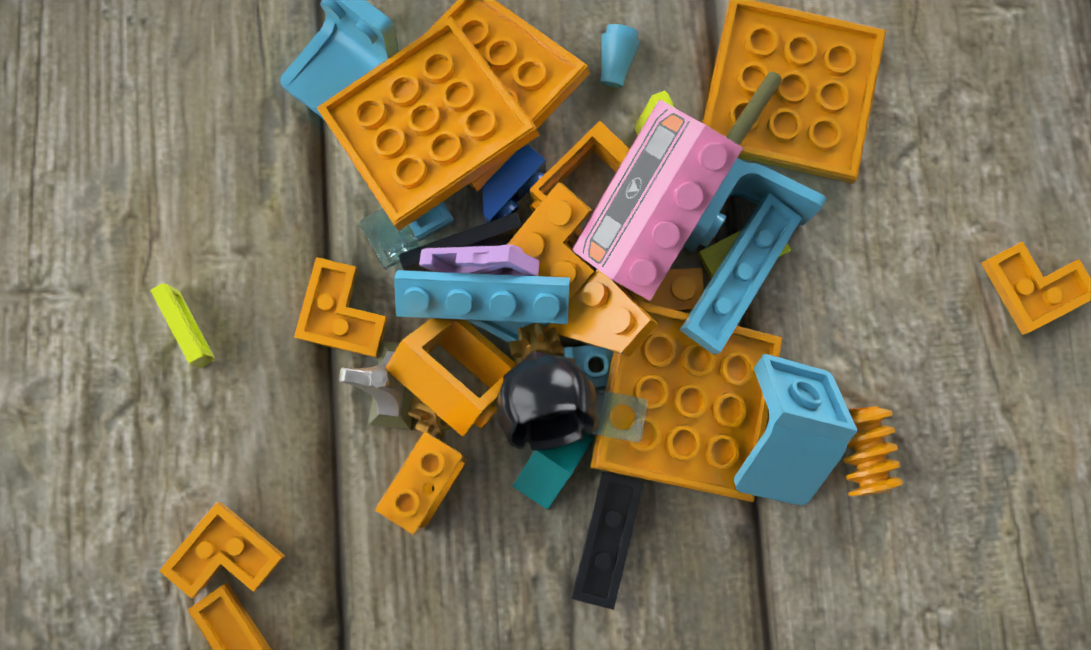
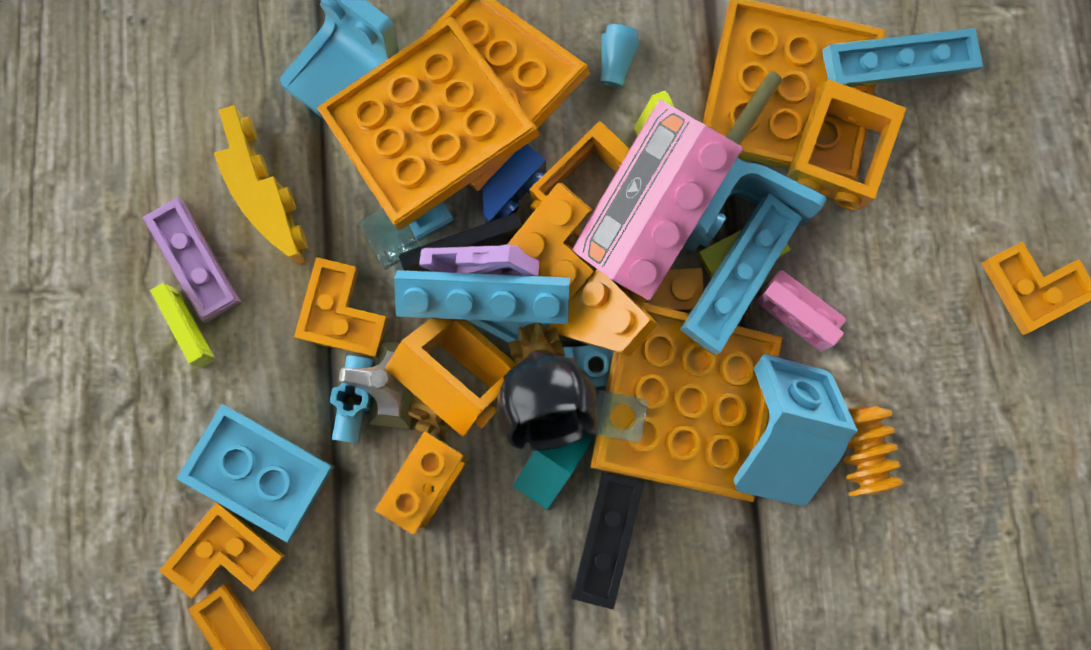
(192, 260): none -> lavender tile
(255, 473): none -> medium azure plate
(260, 199): none -> yellow slope
(347, 422): none -> medium azure axle
(801, 311): none -> bright pink bracket
(858, 109): none -> light orange window
(903, 58): none -> medium azure plate

